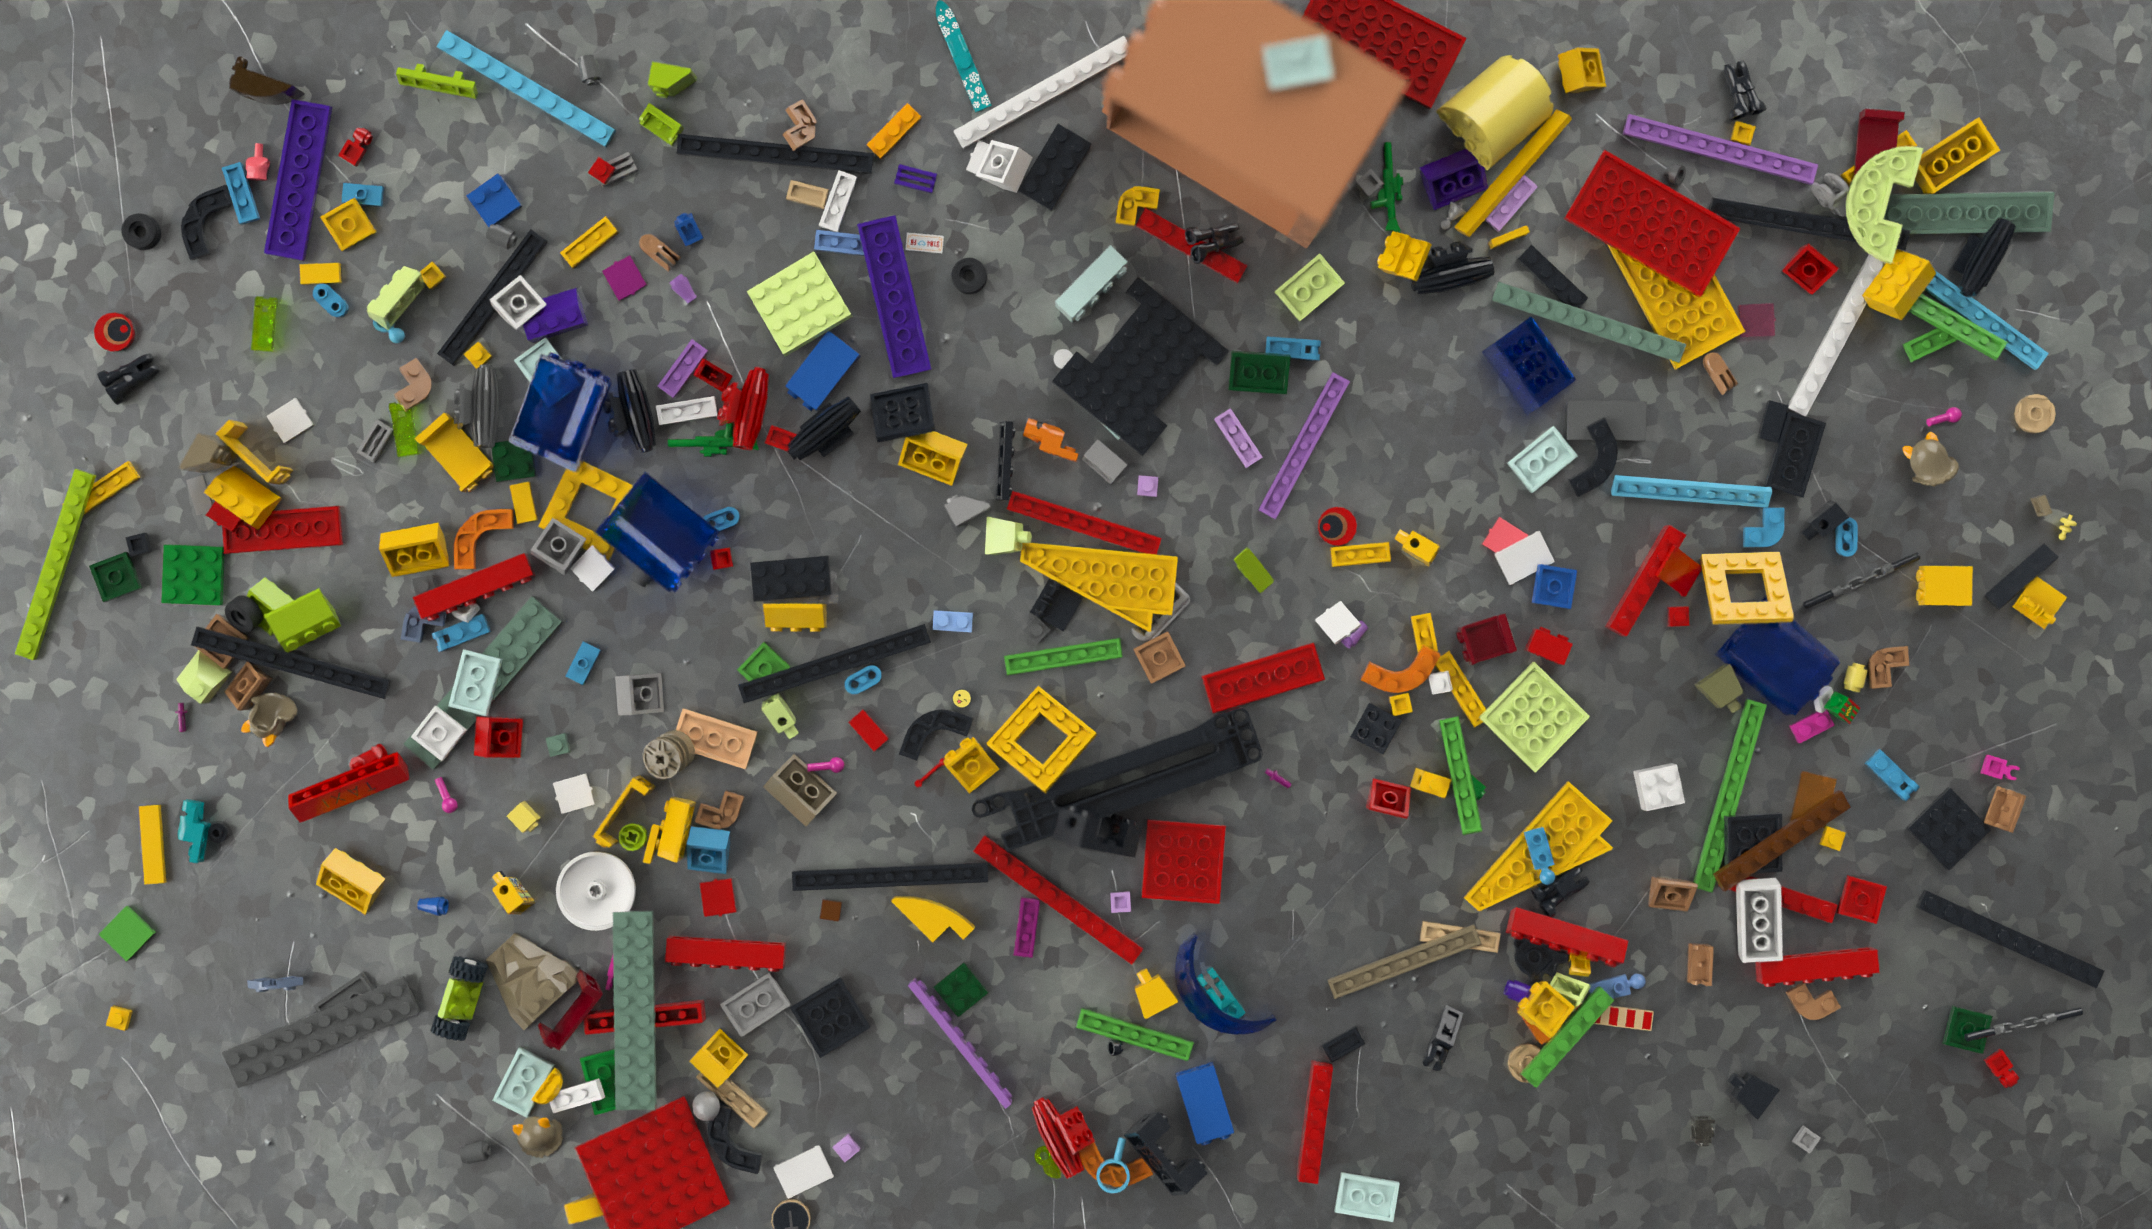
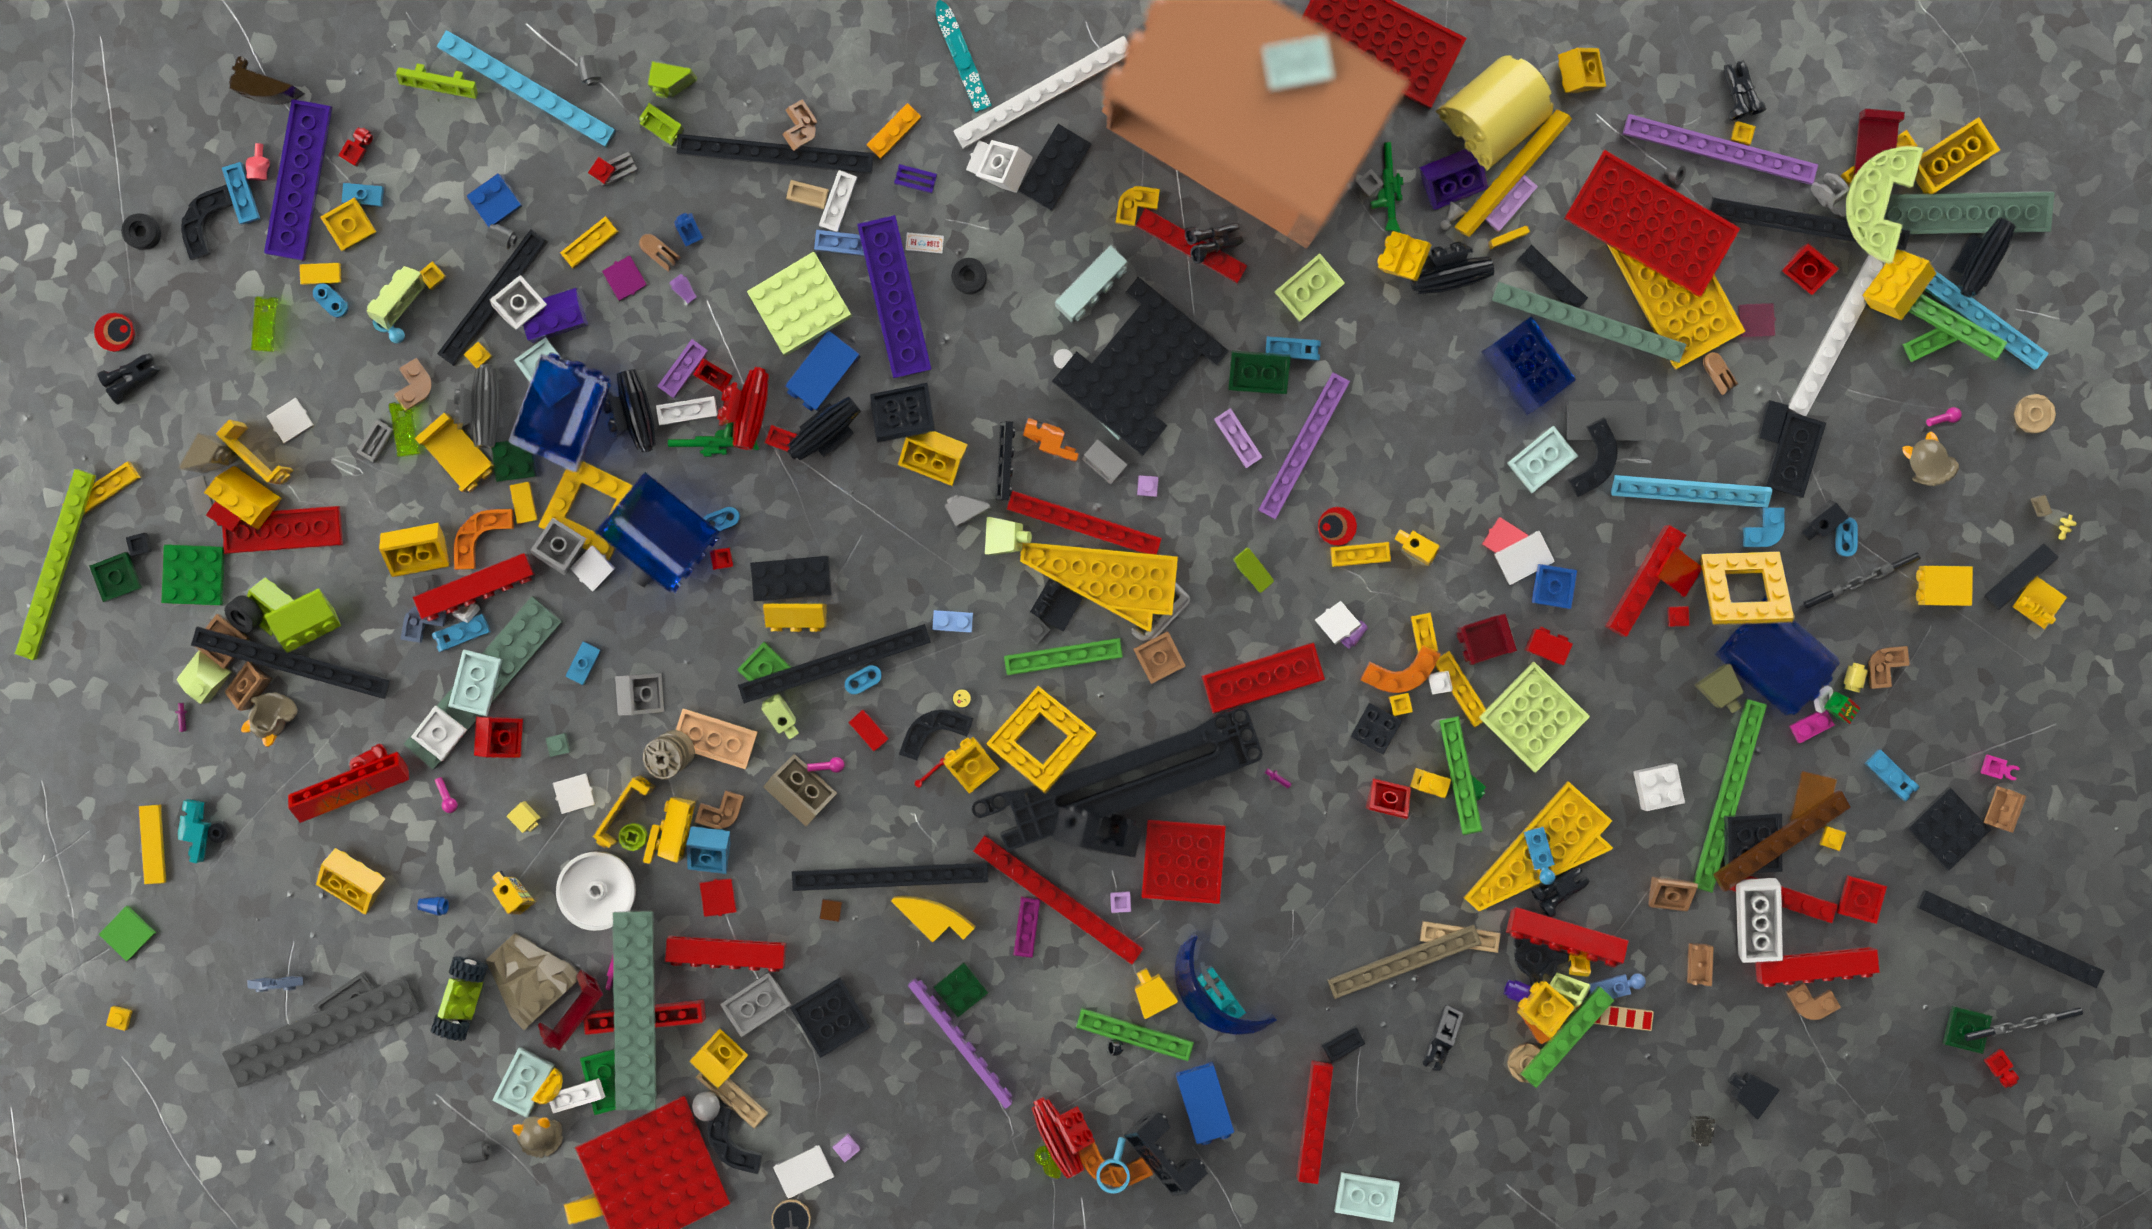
(1806, 1139): light grey plate -> none

